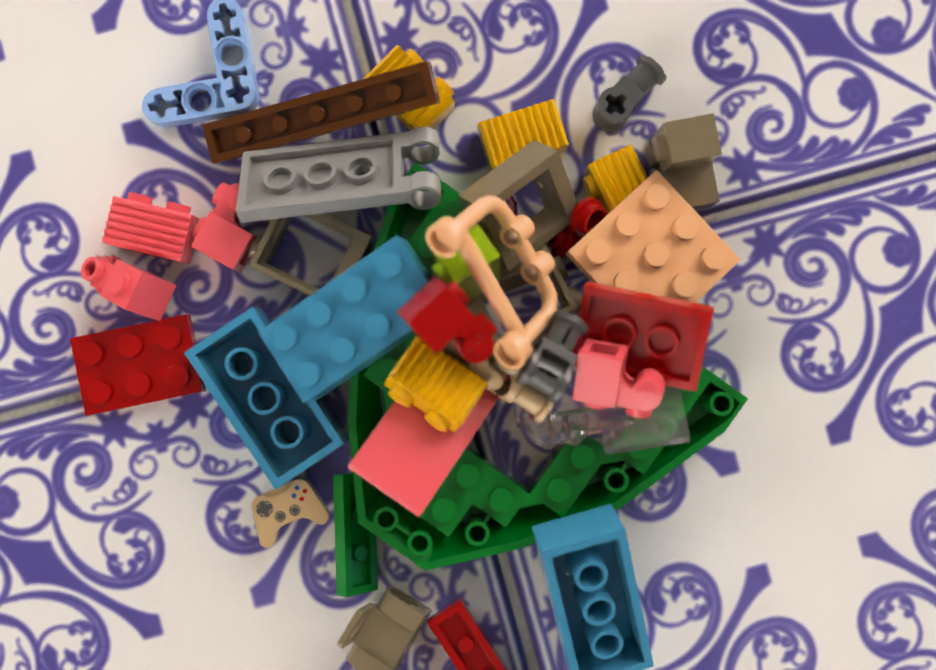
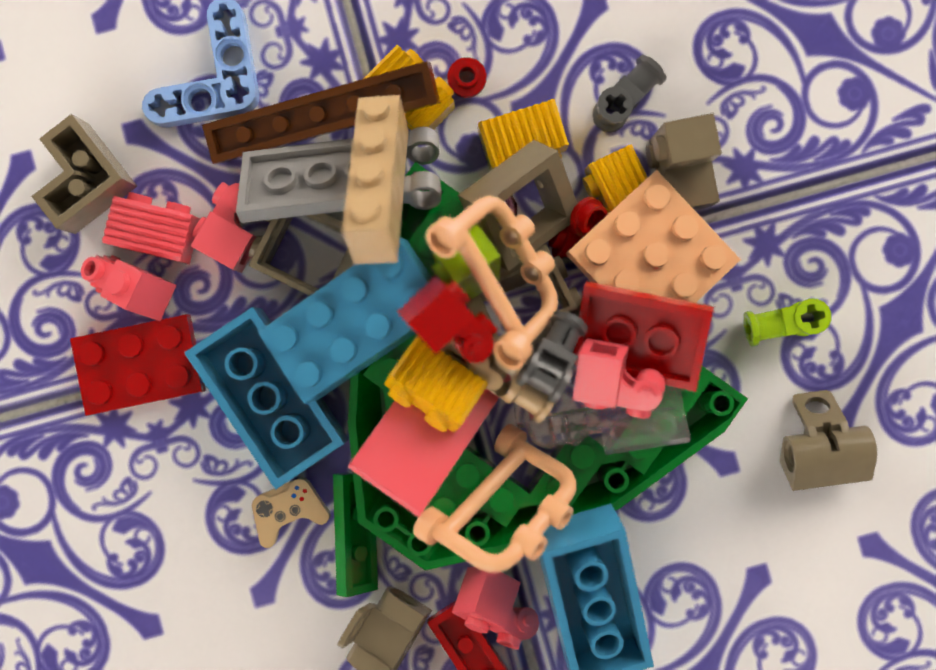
(88, 177): none -> dark tan brick
(376, 181): none -> tan brick
(471, 88): none -> red plate
(488, 603): none -> coral brick
(528, 540): none -> light nougat bar
(787, 321): none -> lime connector
(828, 449): none -> dark tan piece

